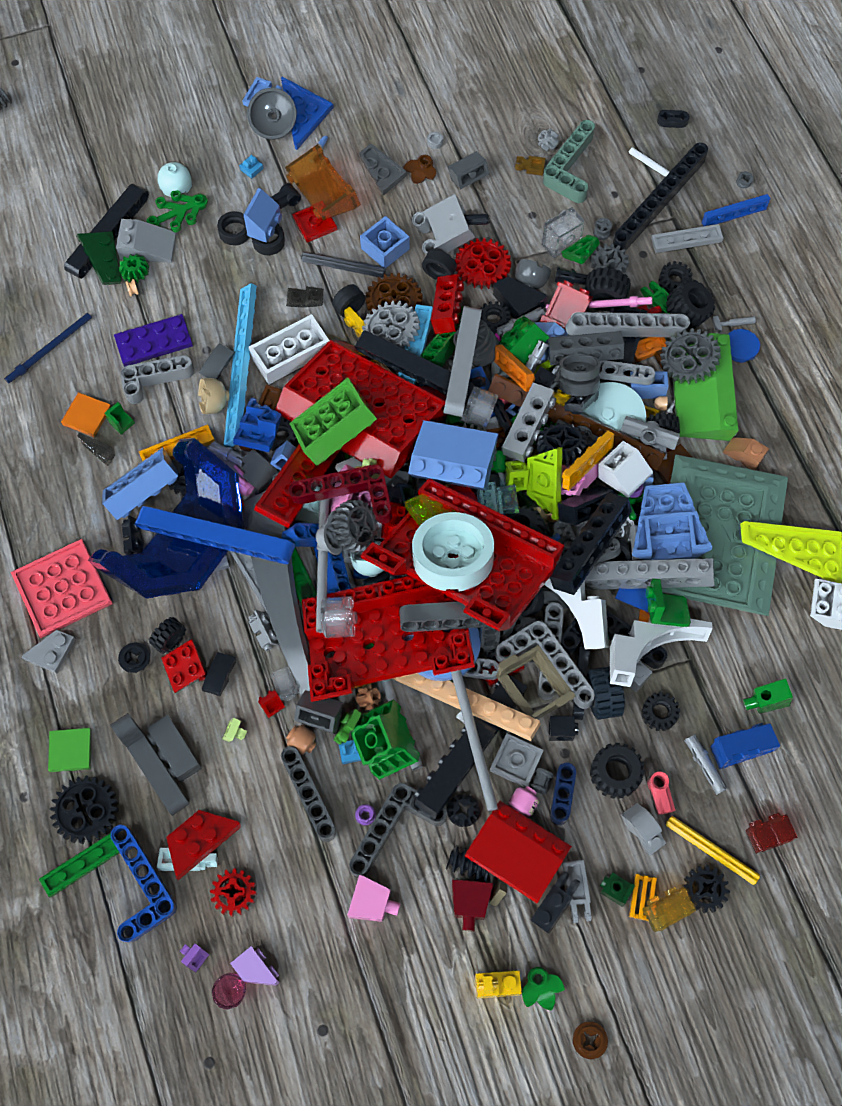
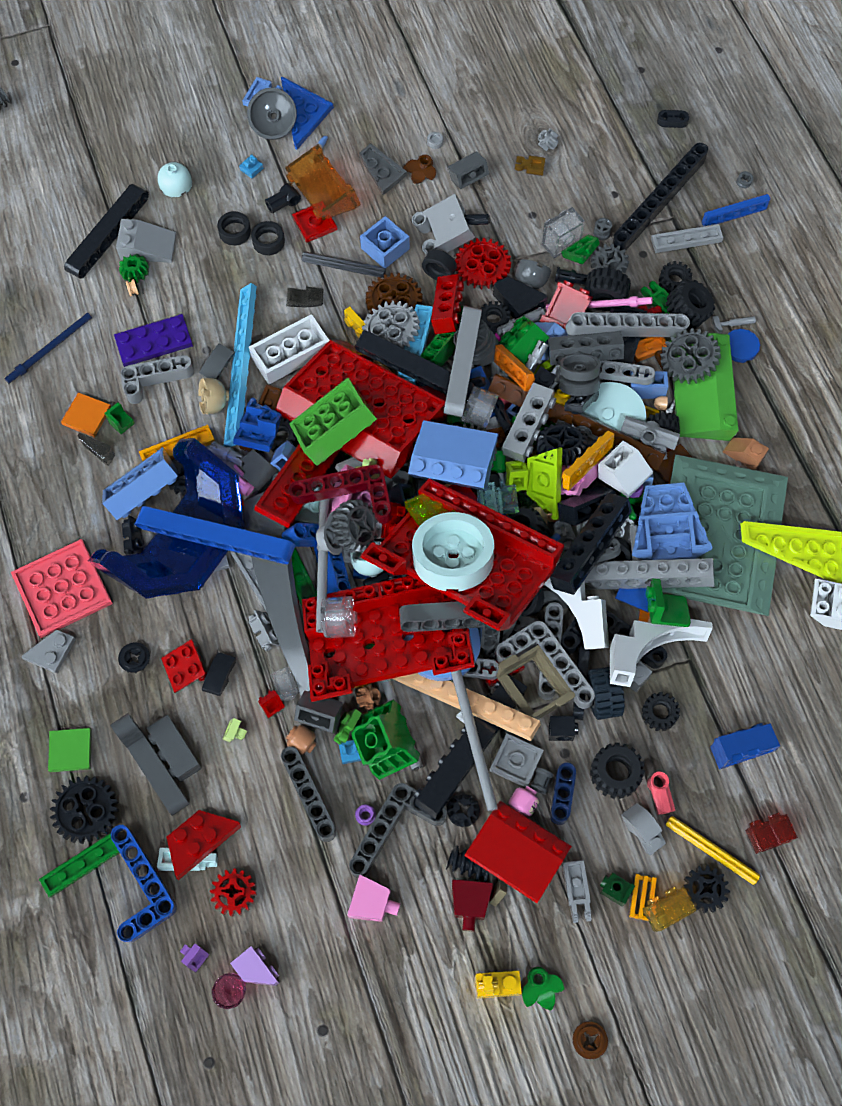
(102, 254): dark green wing -> none
(167, 635): black tyre -> none
(196, 203): green plant -> none
(262, 216): medium blue slope -> none
(347, 297): black tyre -> none
(554, 903): black hinge -> none
(556, 172): sand green beam -> none
(648, 161): white bar -> none
(703, 760): light grey pin -> none
(777, 695): green torso -> none

